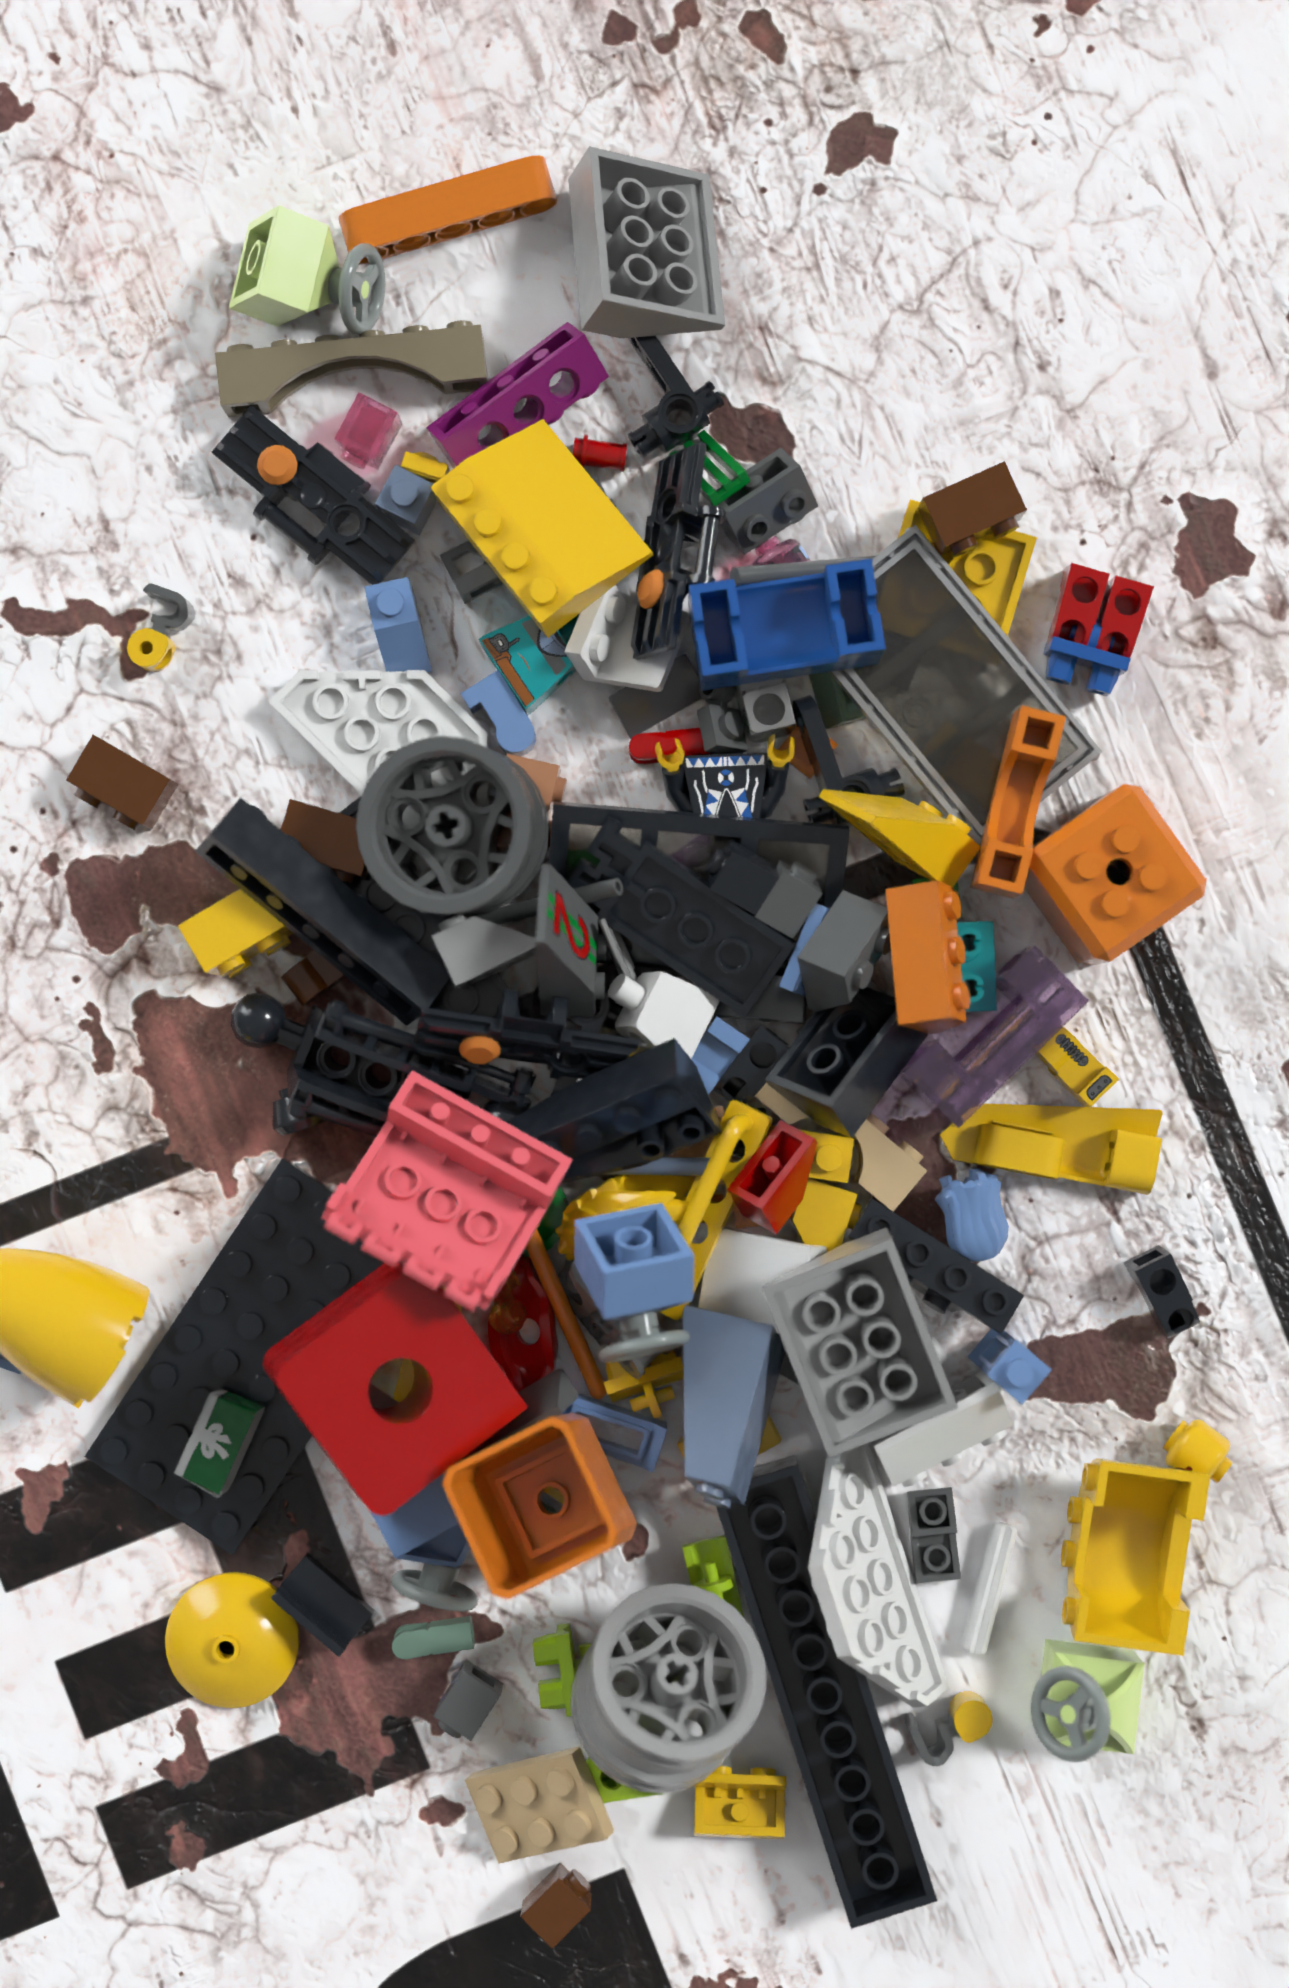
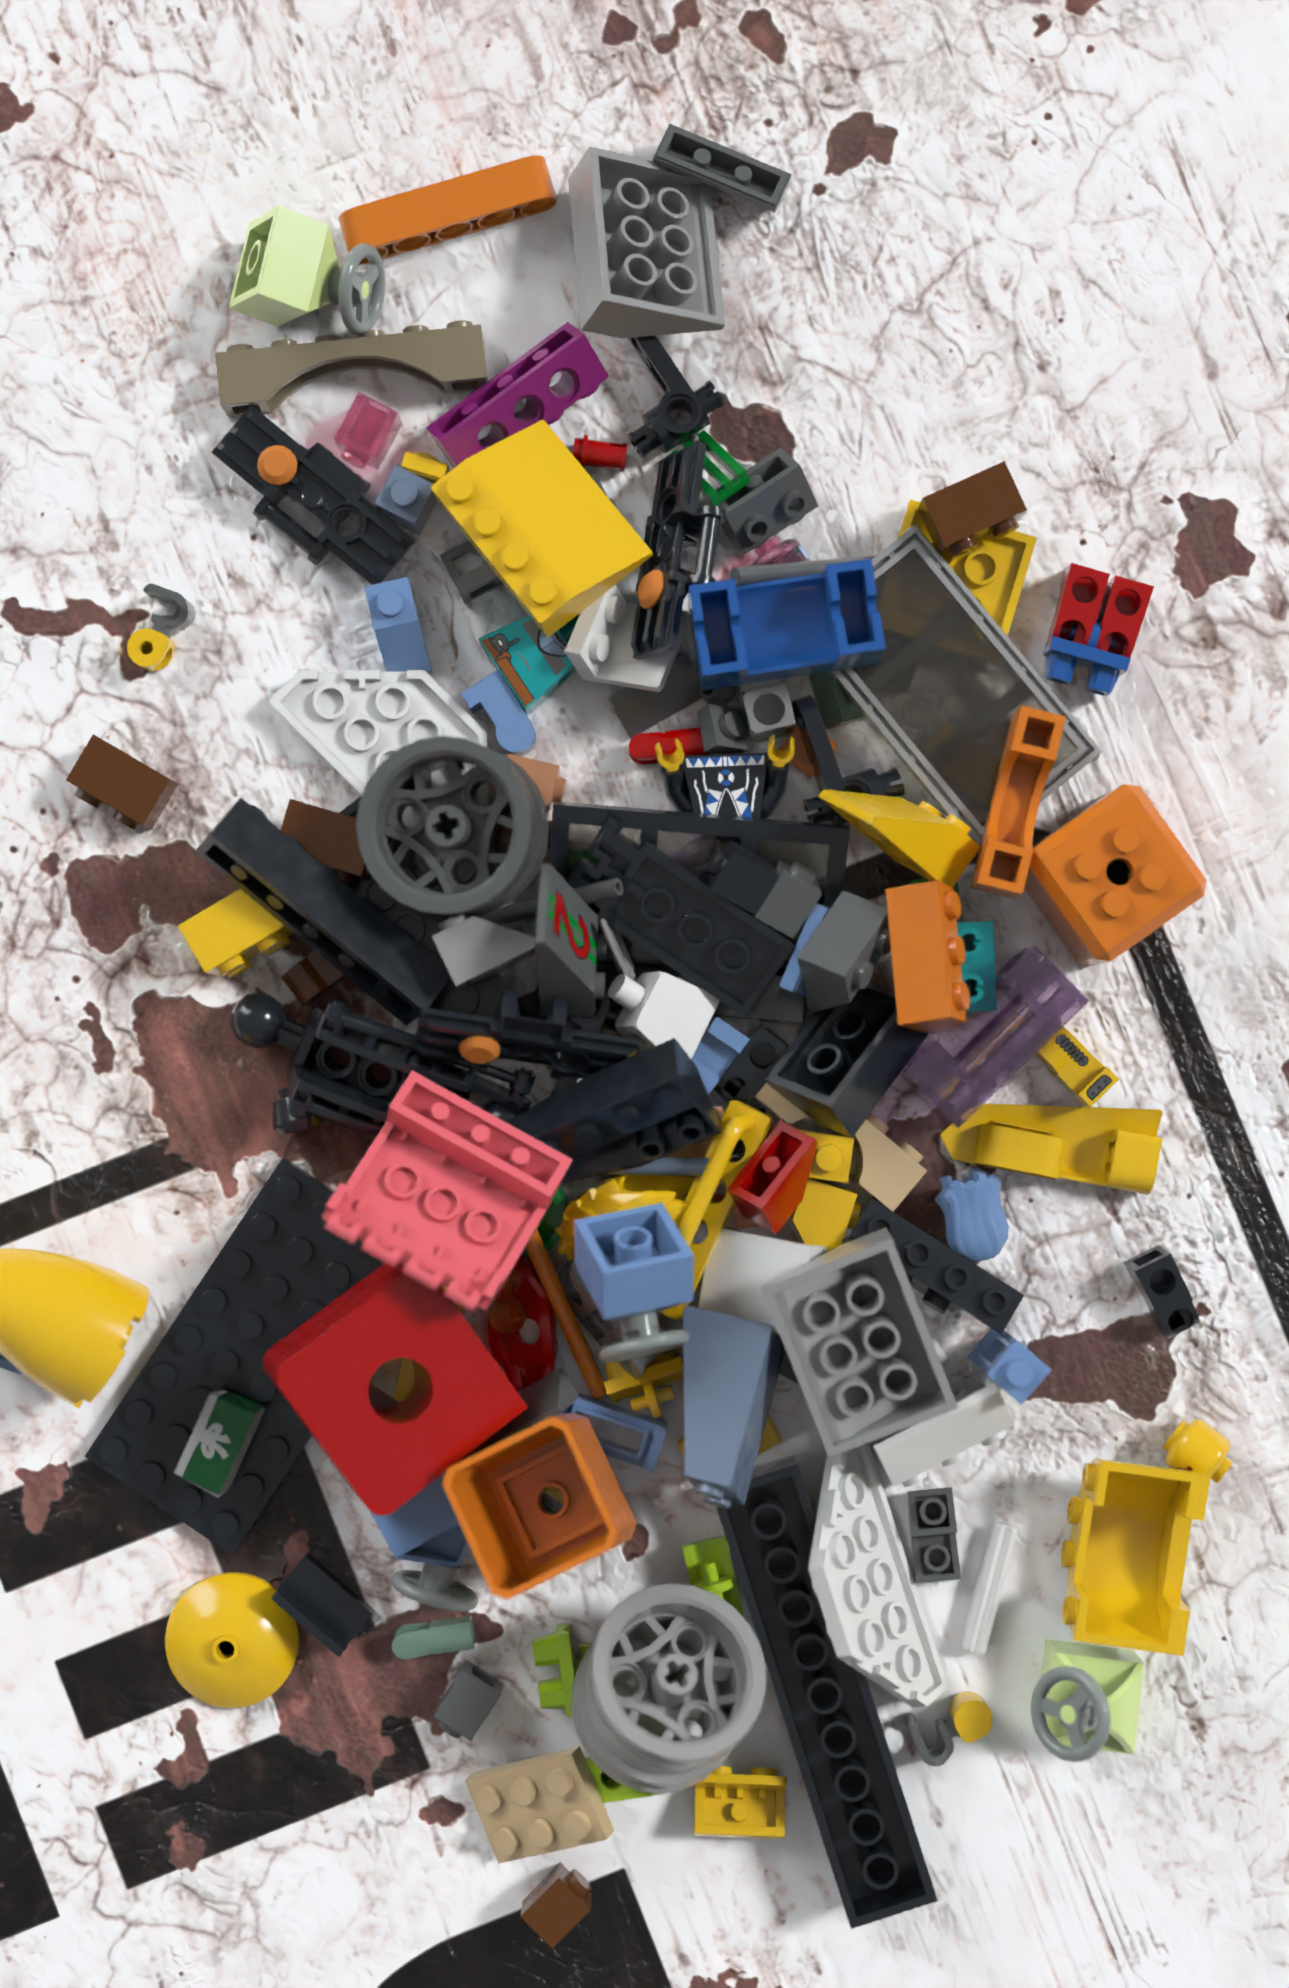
(722, 168): none -> dark grey slope

